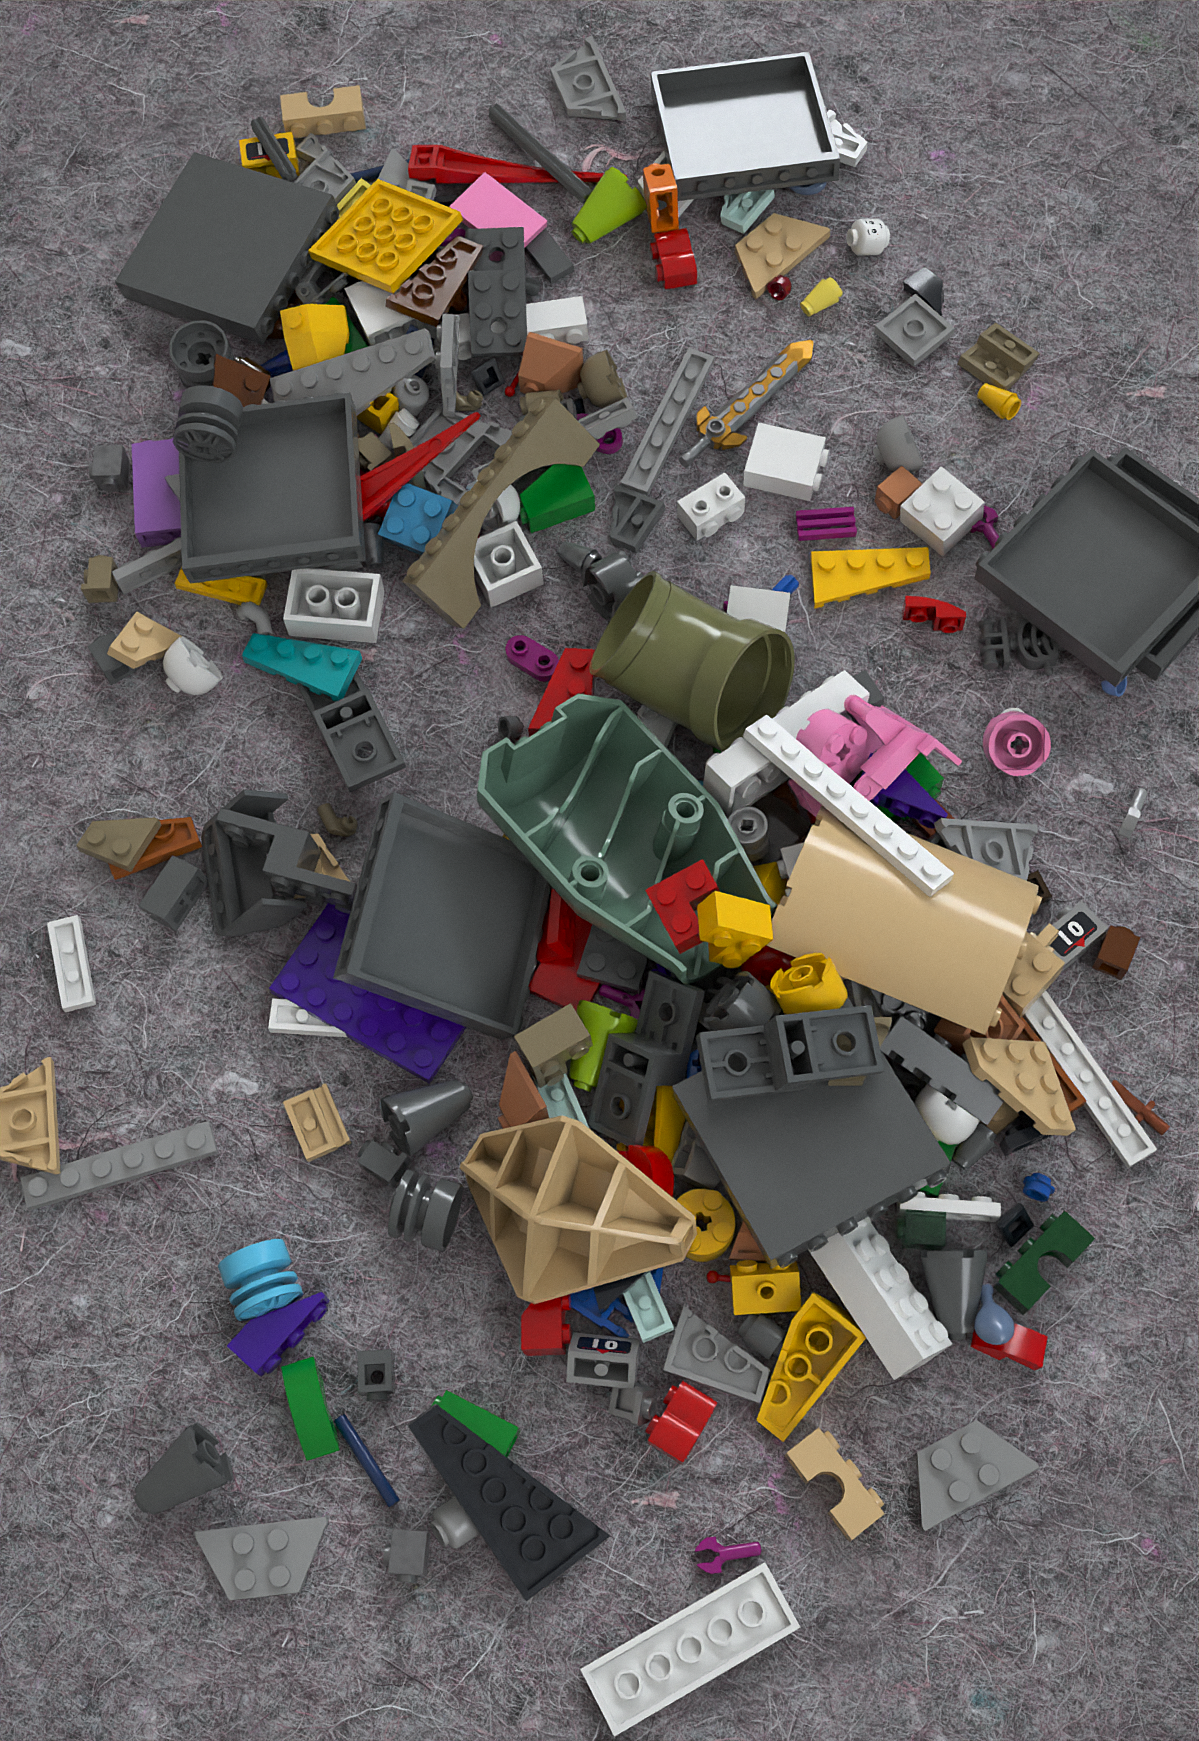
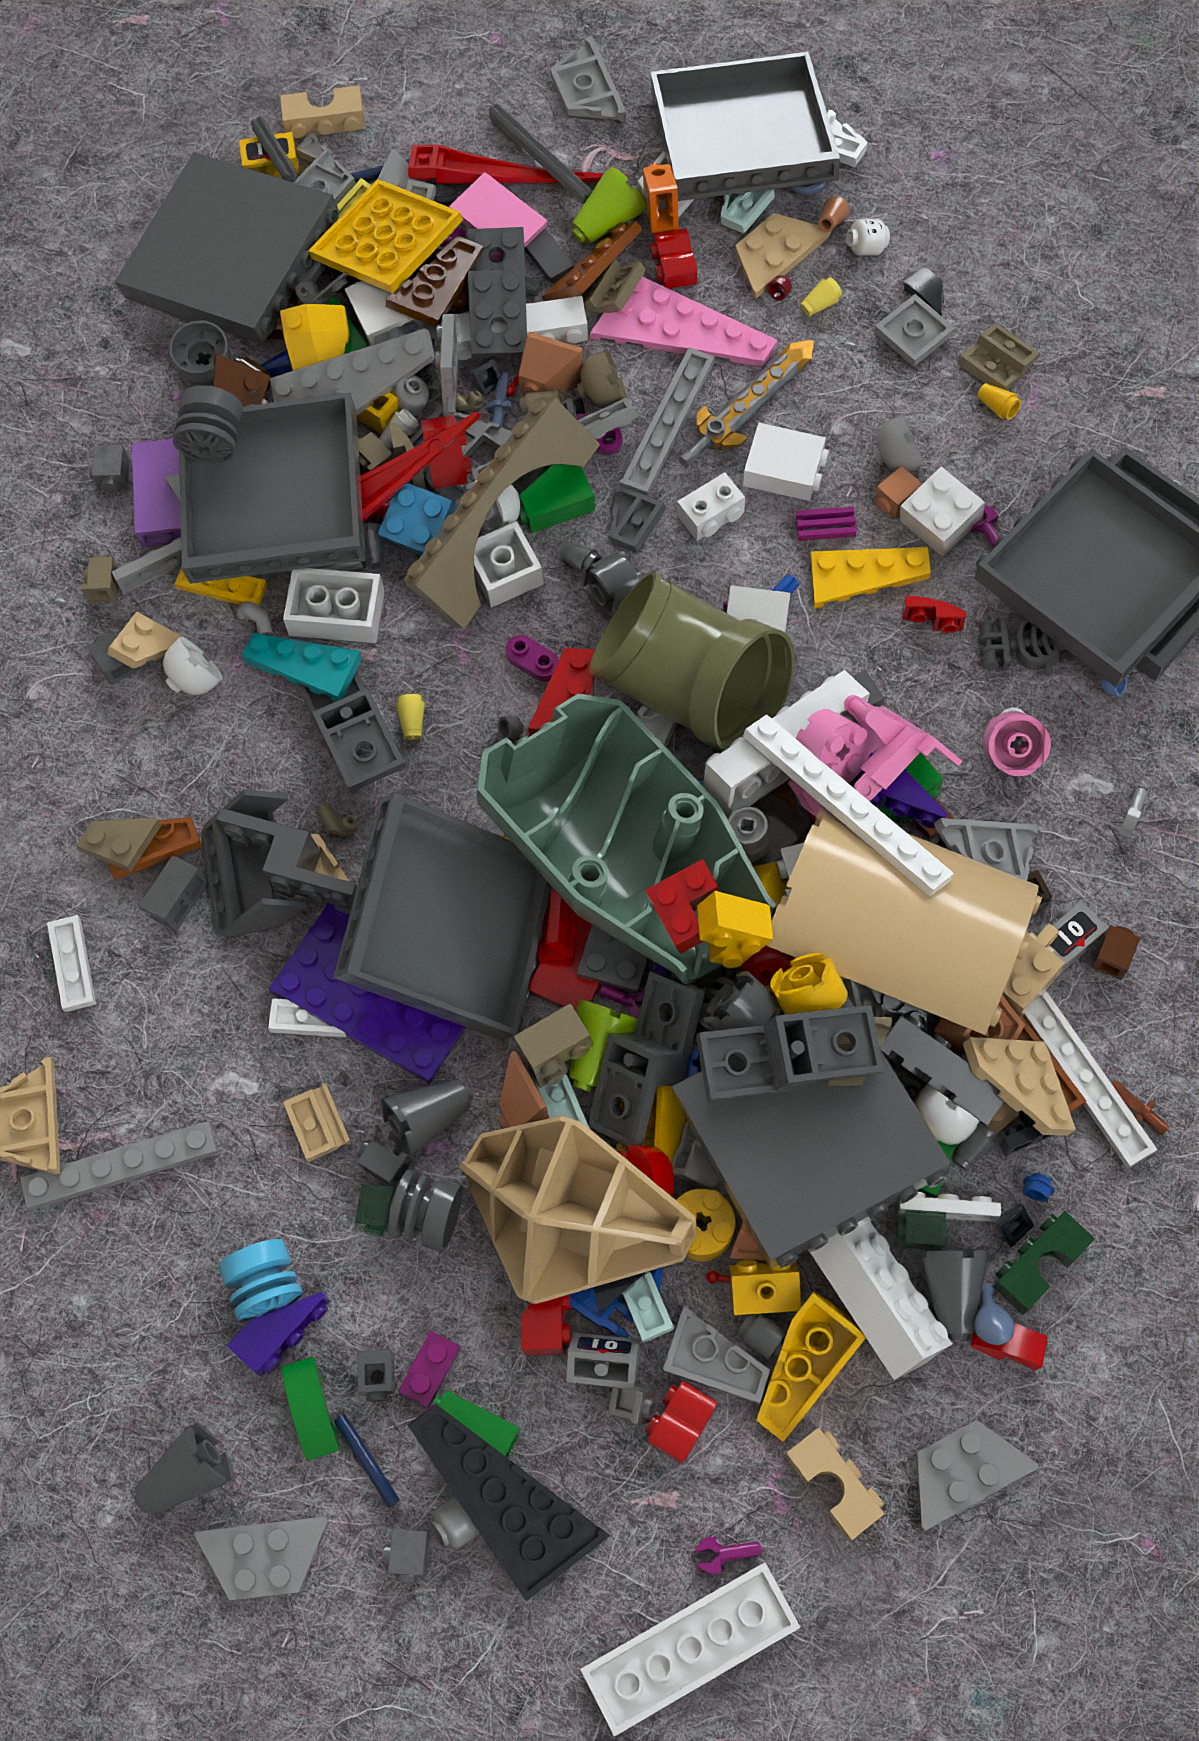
(374, 1209): none -> clear green brick
(410, 714): none -> light yellow cone
(429, 1369): none -> magenta plate
(449, 466): none -> red brick
(499, 405): none -> sand blue piece
(590, 268): none -> dark orange wing
(612, 287): none -> dark tan slope
(675, 323): none -> bright pink wing
(833, 213): none -> nougat cone

